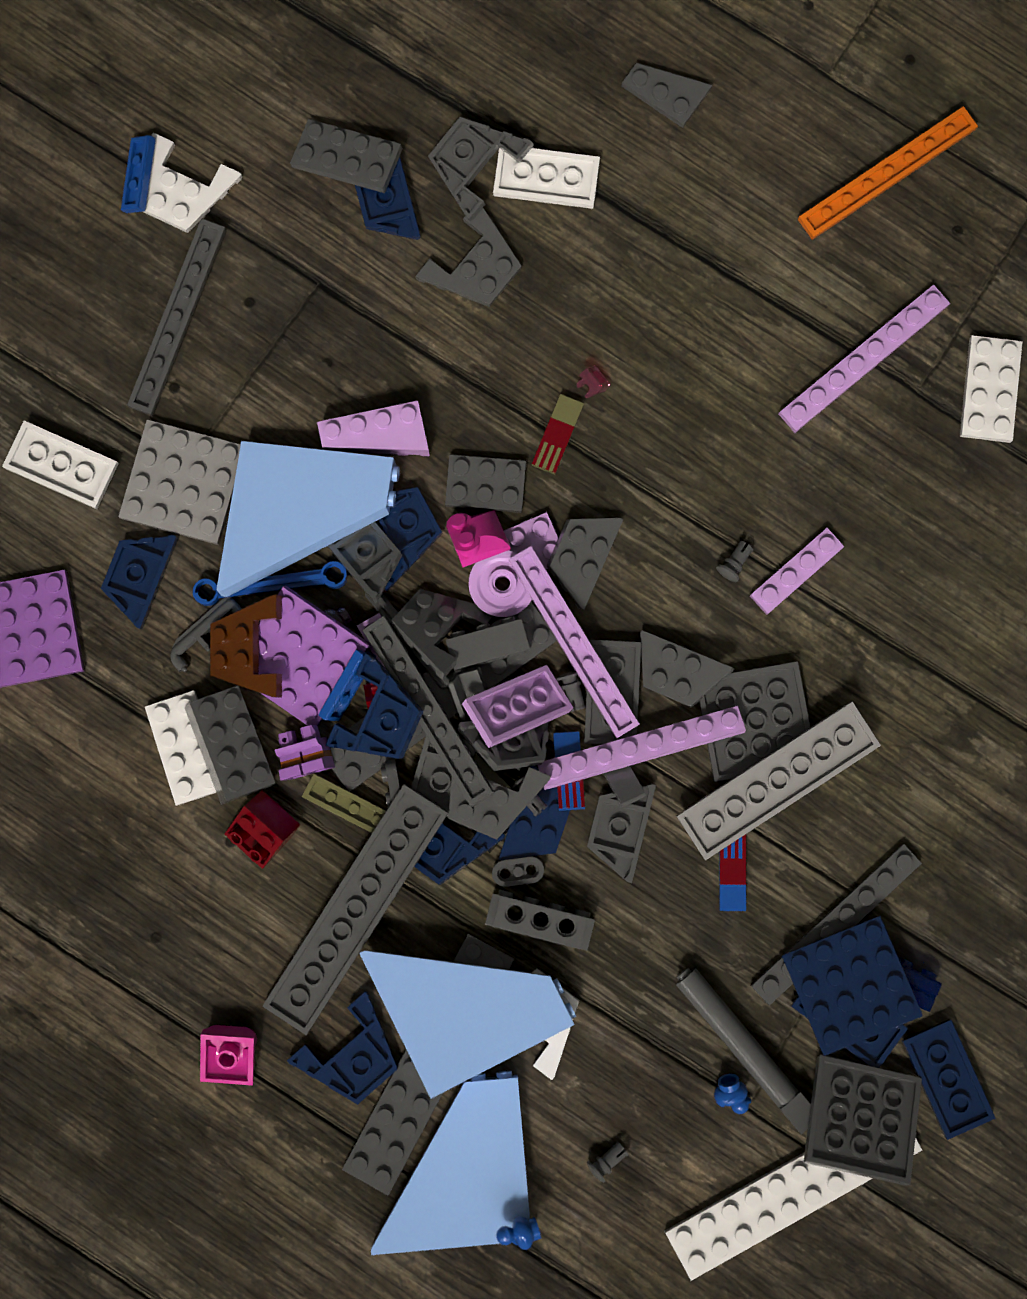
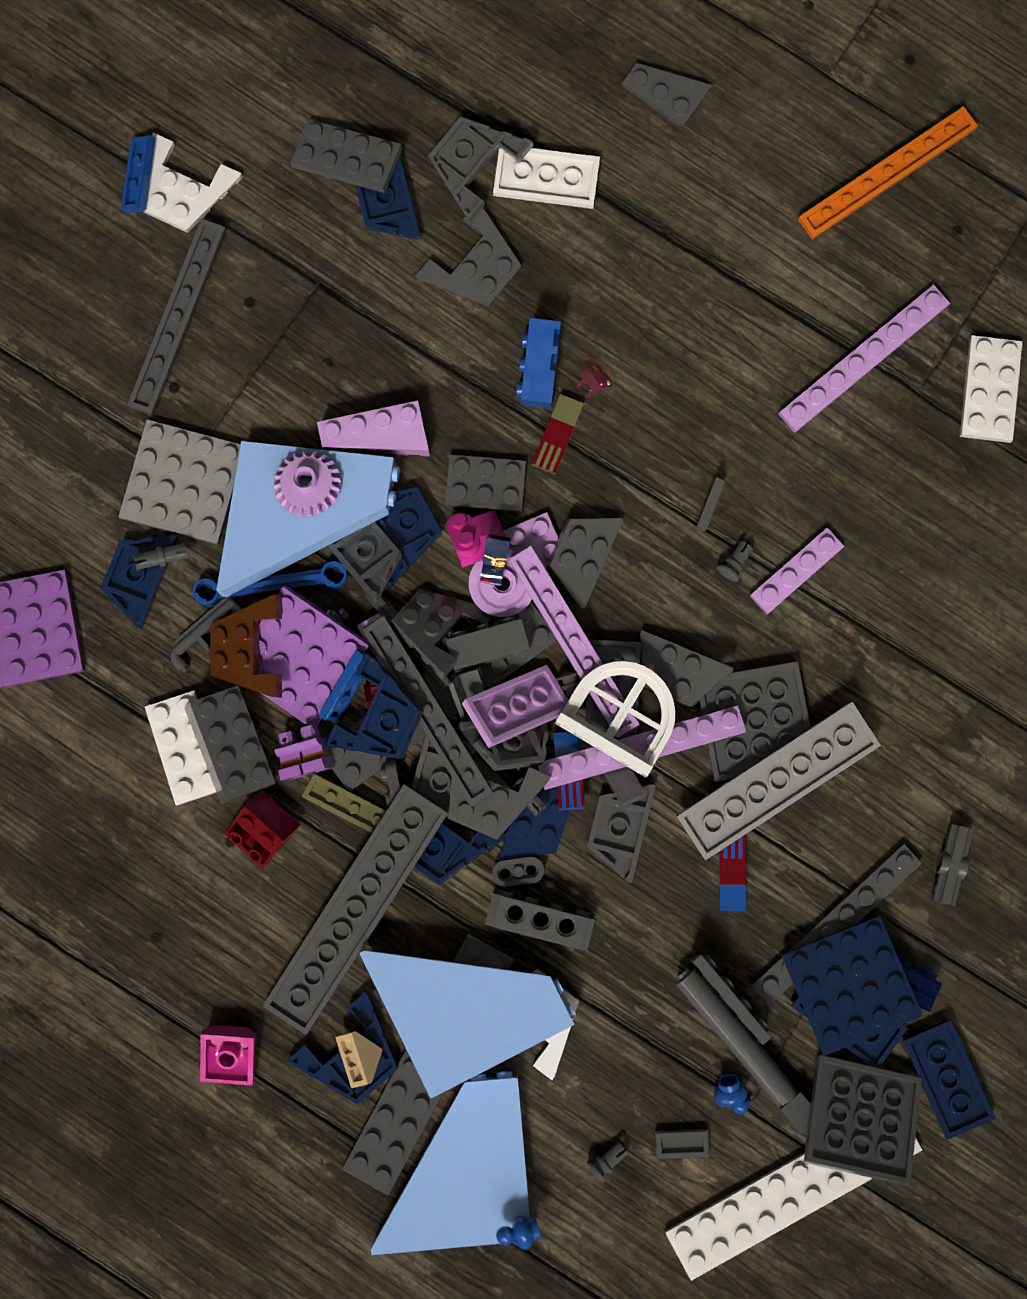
(60, 464): white plate -> none
(160, 556): none -> dark grey pin
(314, 497): none -> lavender gear
(359, 1058): none -> tan slope
(494, 559): none -> dark blue leg
(539, 363): none -> blue wedge
(605, 741): none -> white window
(681, 1143): none -> dark grey tile
(710, 504): none -> dark grey tile
(737, 1004): none -> dark grey plate
(952, 865): none -> dark grey piece

